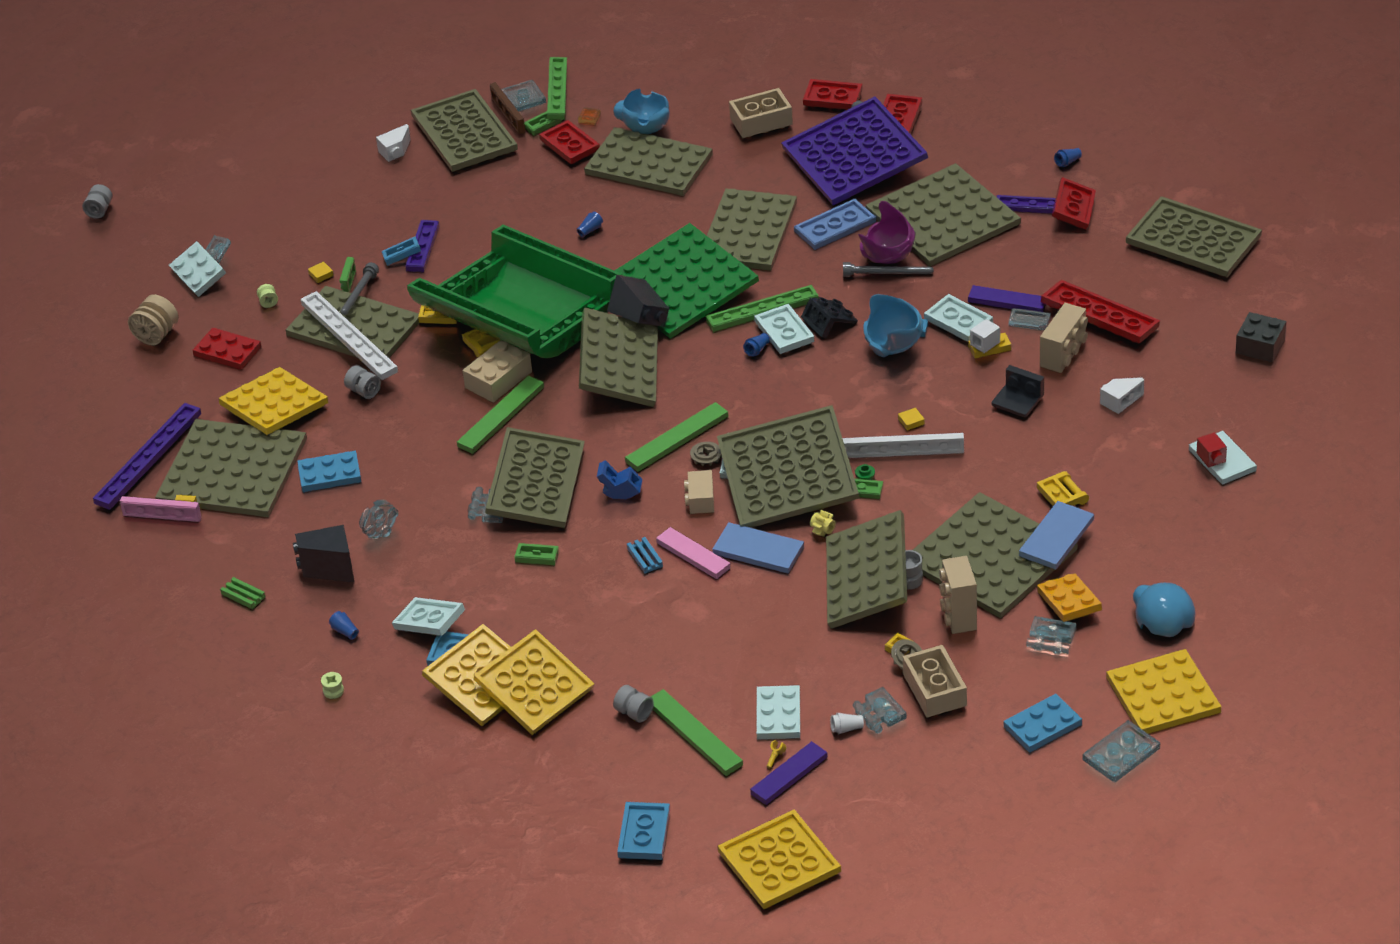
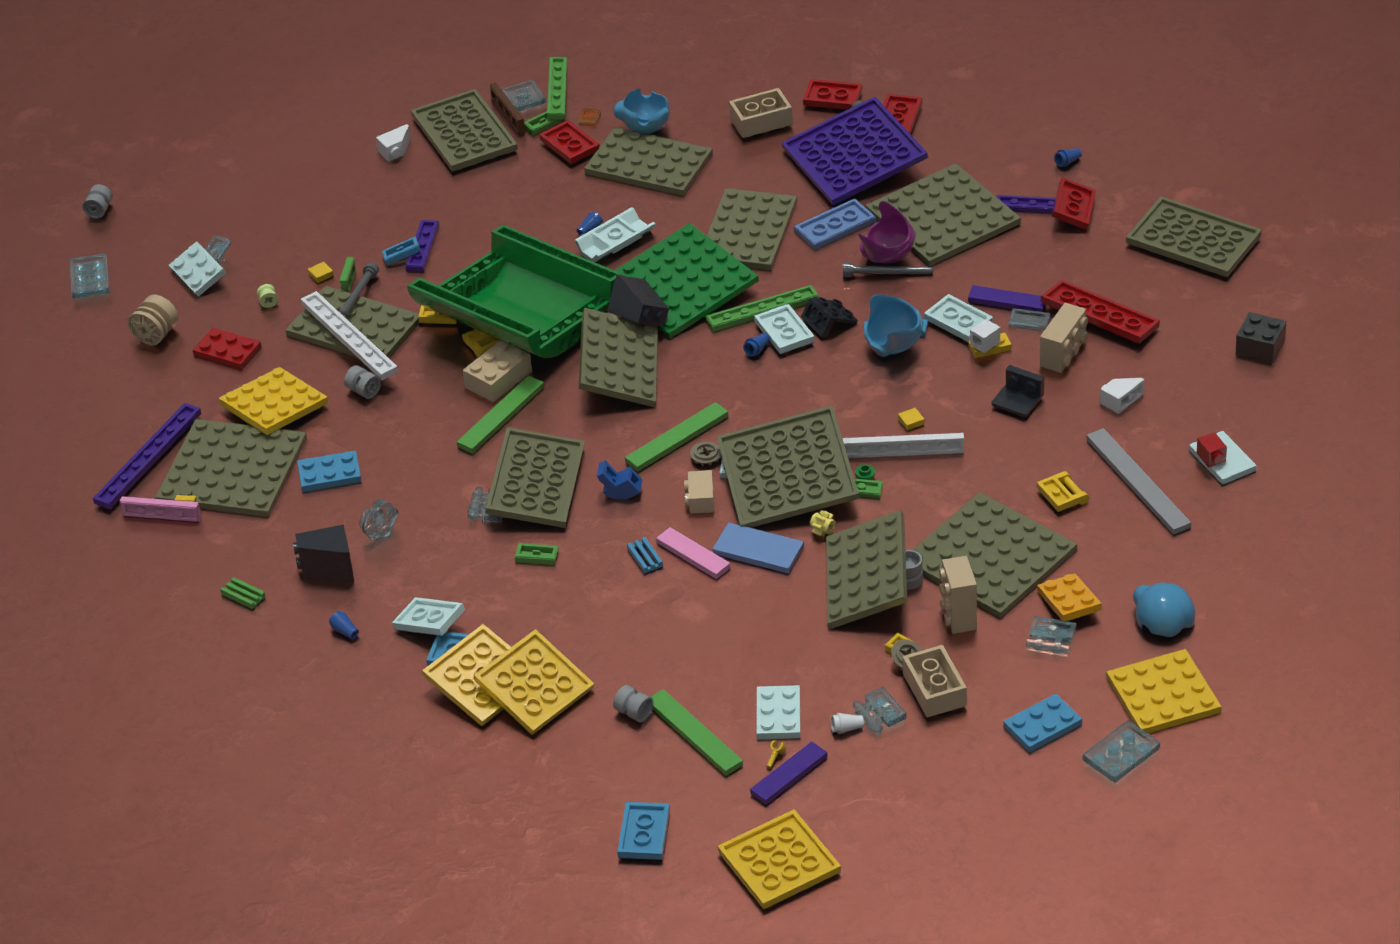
(89, 276): none -> clear light blue plate
(332, 685): yellowish green wheel -> none
(612, 235): none -> light aqua piece
(1056, 535): medium blue tile -> none
(1138, 481): none -> light grey tile

